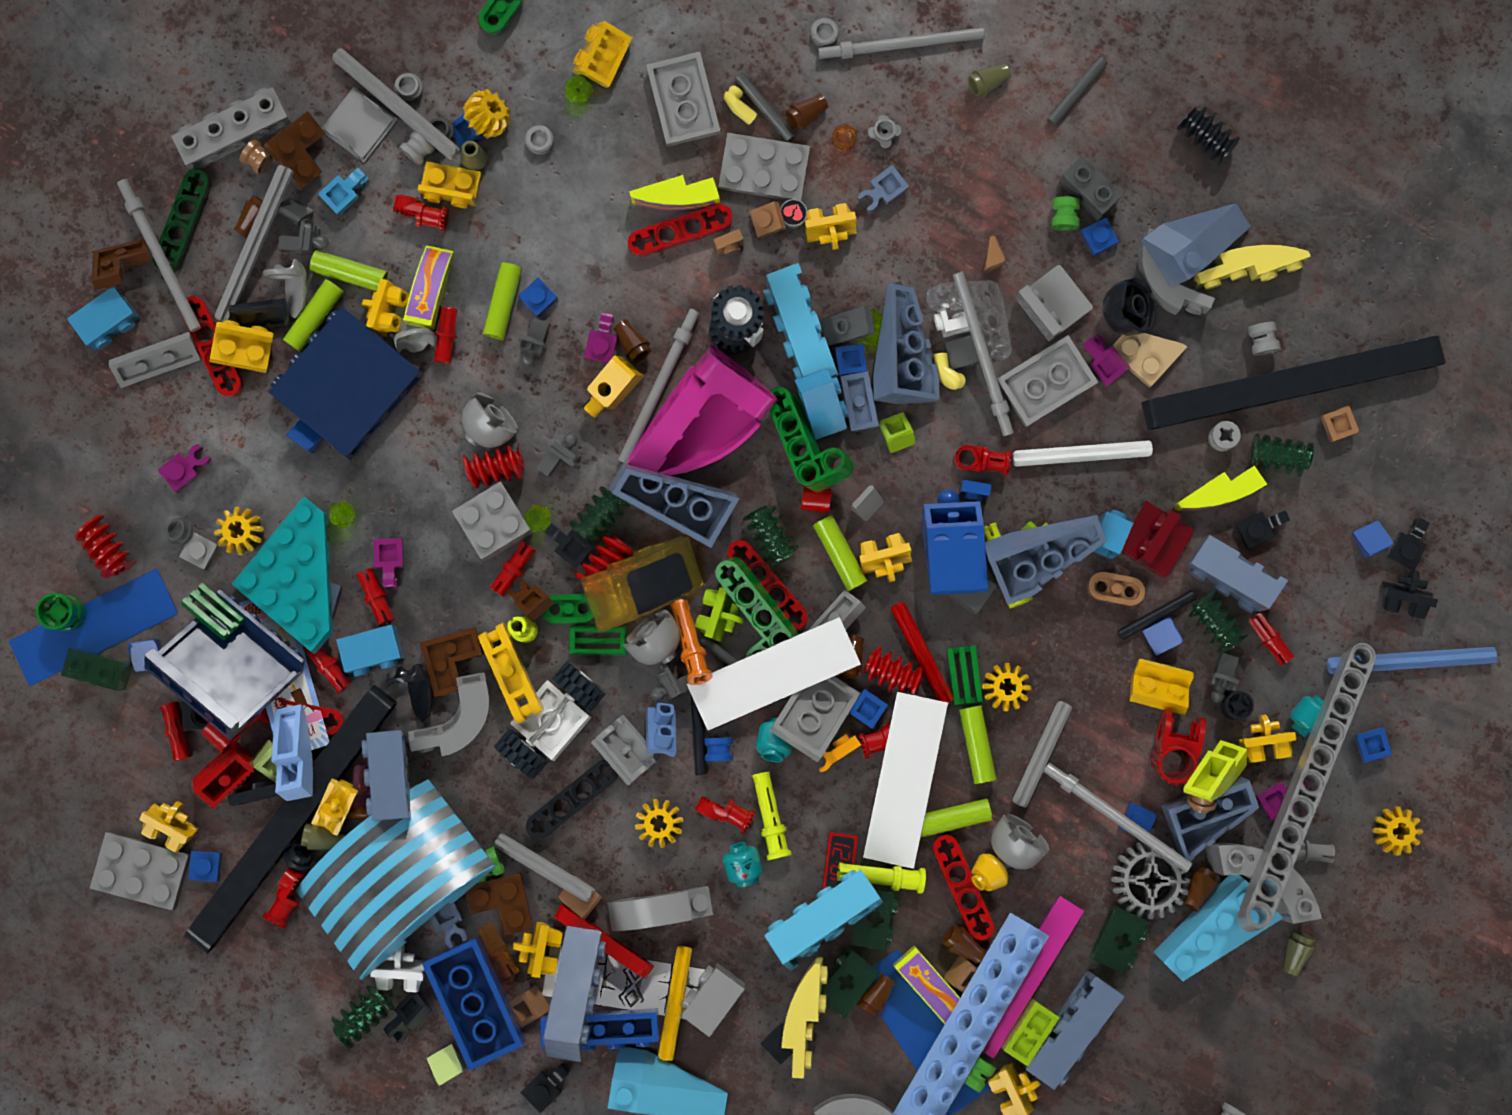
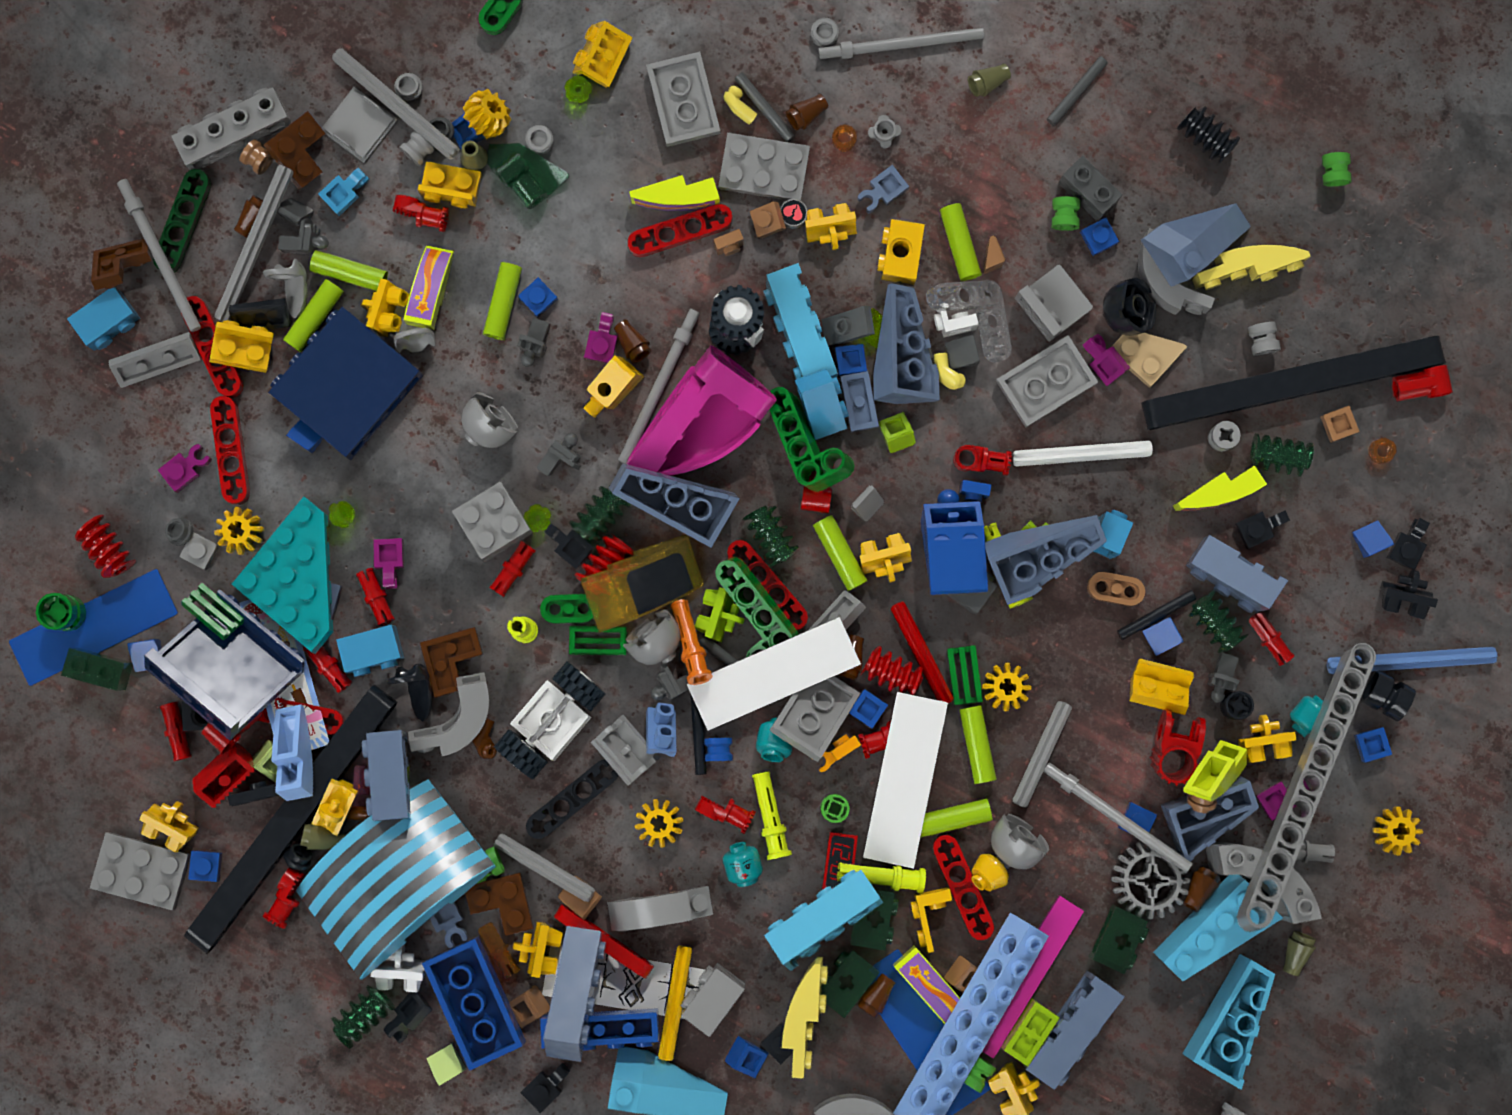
(224, 451): none -> red beam
(445, 335): red axle -> none
(483, 741): none -> reddish brown arm
(494, 467): red piece -> none
(510, 673): yellow plate -> none
(525, 172): none -> clear green panel
(531, 601): reddish brown plate -> none
(746, 1057): none -> blue slope
(831, 807): none -> bright green wheel
(908, 236): none -> yellow brick
(935, 900): none -> yellow bracket
(960, 242): none -> lime piece
(963, 944): reddish brown cone -> none
(998, 406): light grey bar -> none
(1156, 539): dark red bracket -> none
(1231, 1022): none -> medium azure wedge
(1336, 169): none -> bright green wheel
(1385, 694): none -> black wheel
(1391, 450): none -> clear orange axle
(1429, 382): none -> red piece

